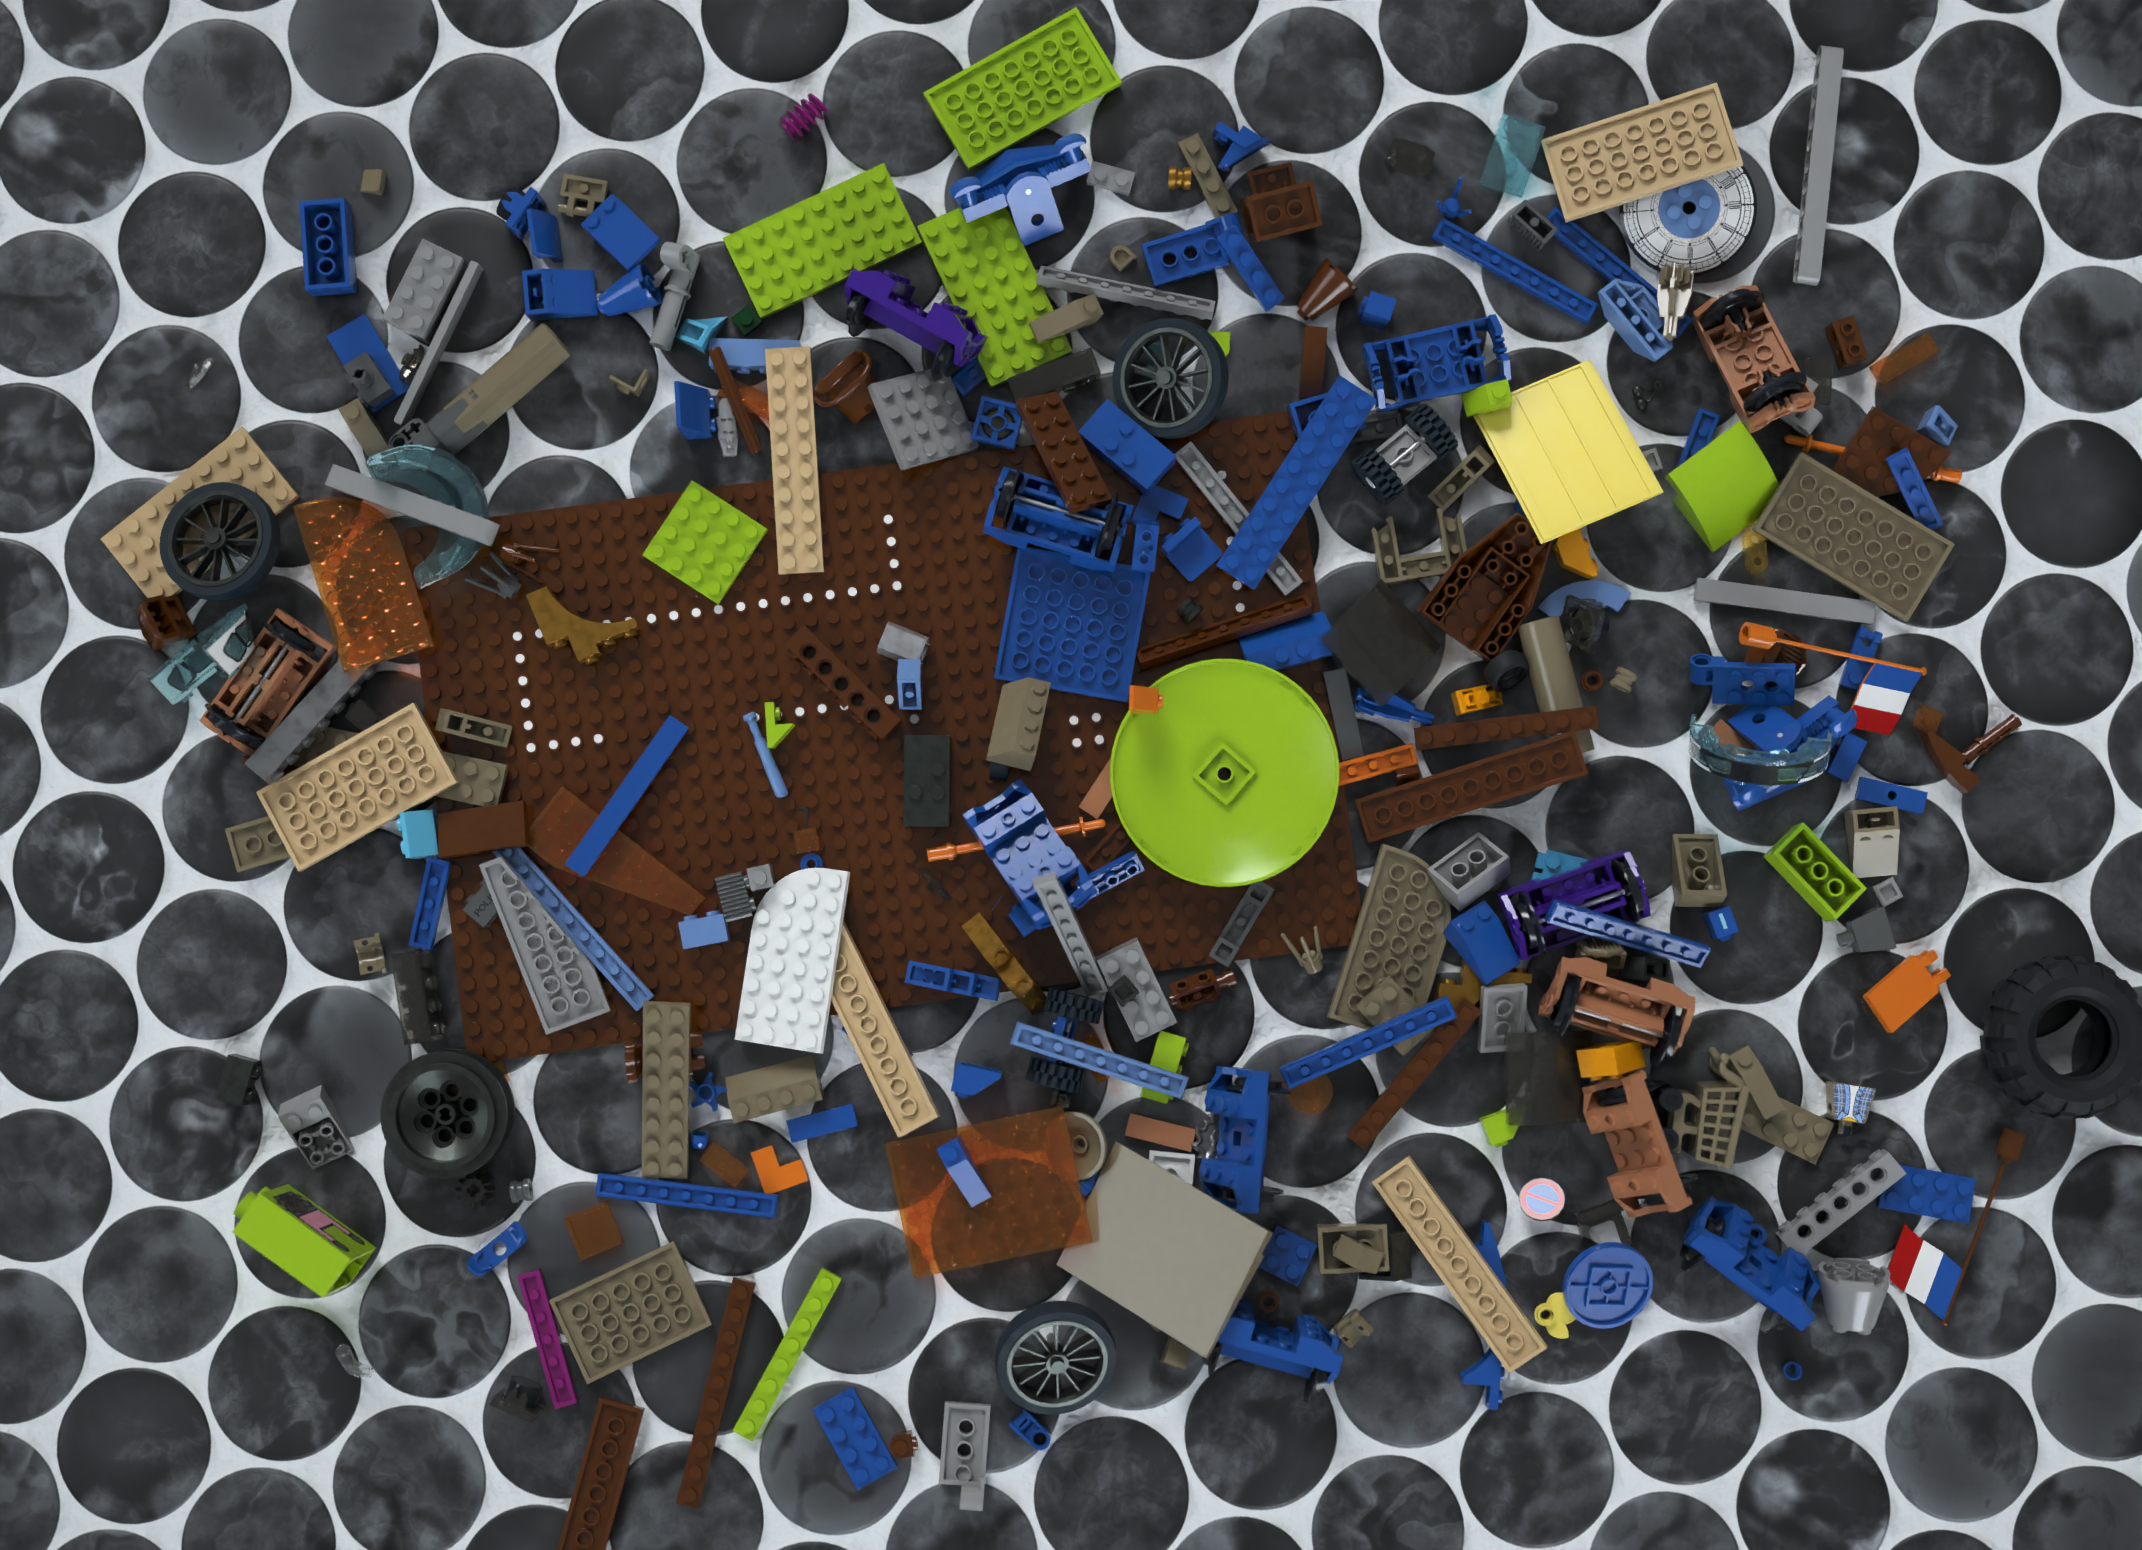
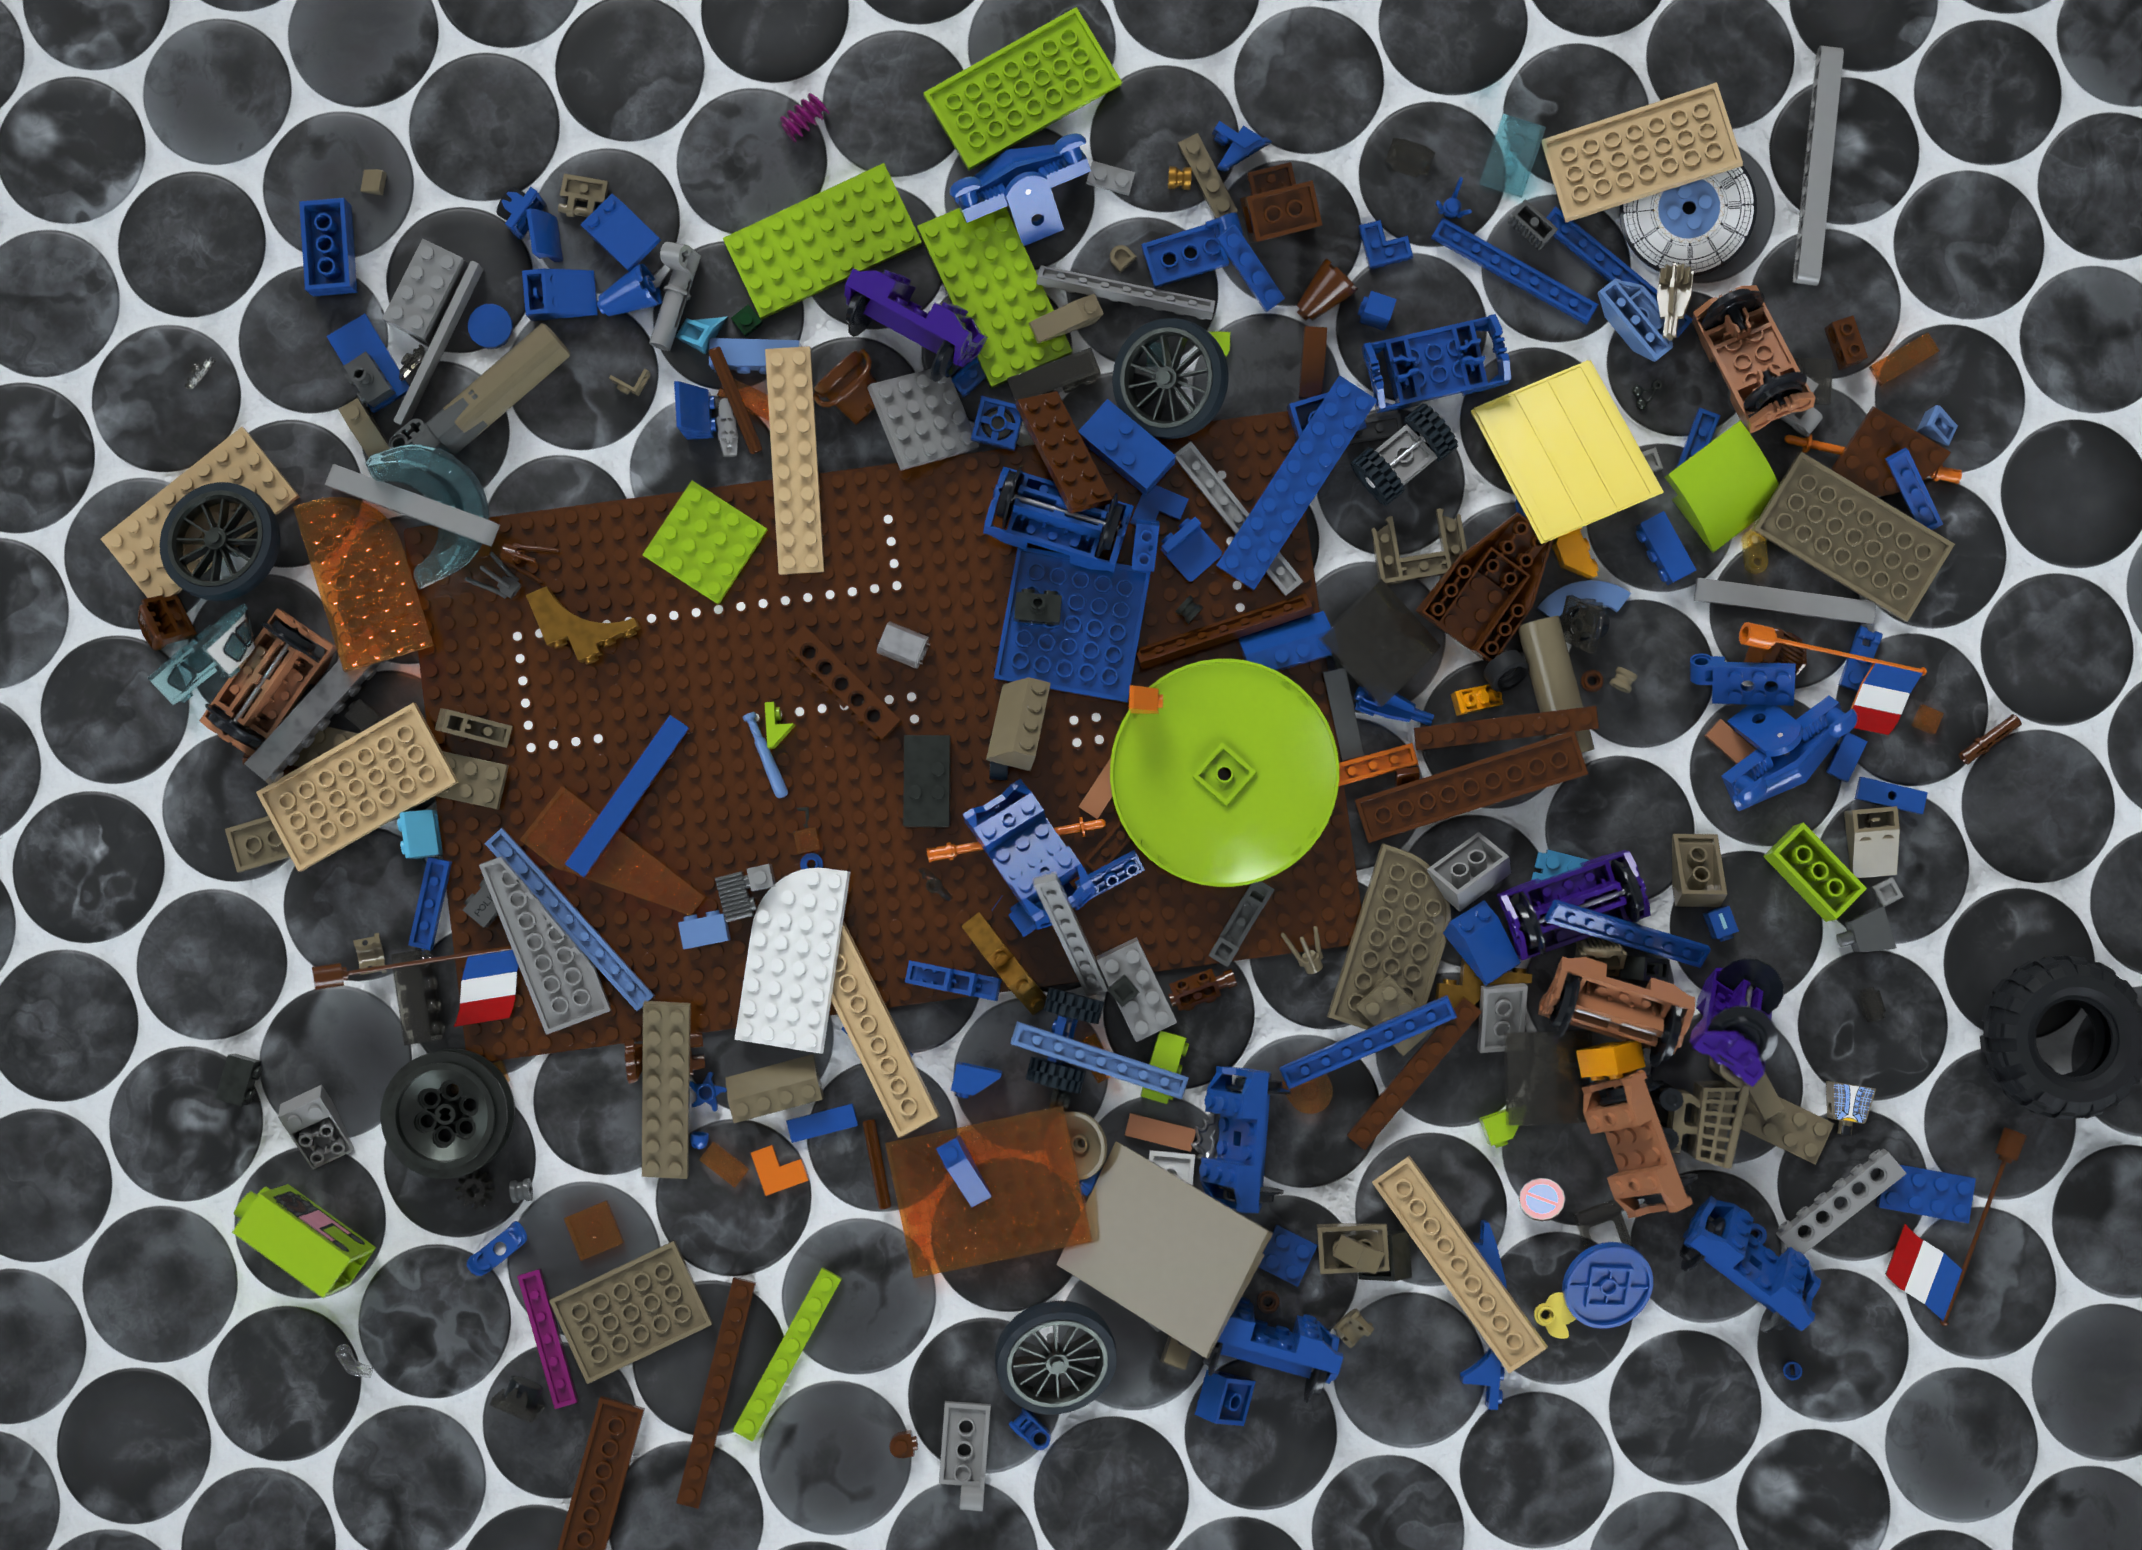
(482, 829): reddish brown tile -> none
(486, 982): none -> flag
(490, 326): none -> blue tile
(687, 1195): blue tile -> none
(855, 1437): blue plate -> none
(876, 1164): none -> reddish brown axle
(909, 684): medium blue brick -> none
(1038, 607): none -> pearl dark grey brick
(1225, 1398): none -> blue slope
(1383, 252): none -> blue tile
(1461, 478): dark tan slope -> none
(1487, 398): lime slope -> none
(1665, 548): none -> blue brick
(1738, 1017): none -> piece
(1756, 766): clear light blue windscreen -> none
(1853, 1293): light grey cone -> none
(1905, 990): orange tile -> none
(1949, 762): reddish brown slope -> none

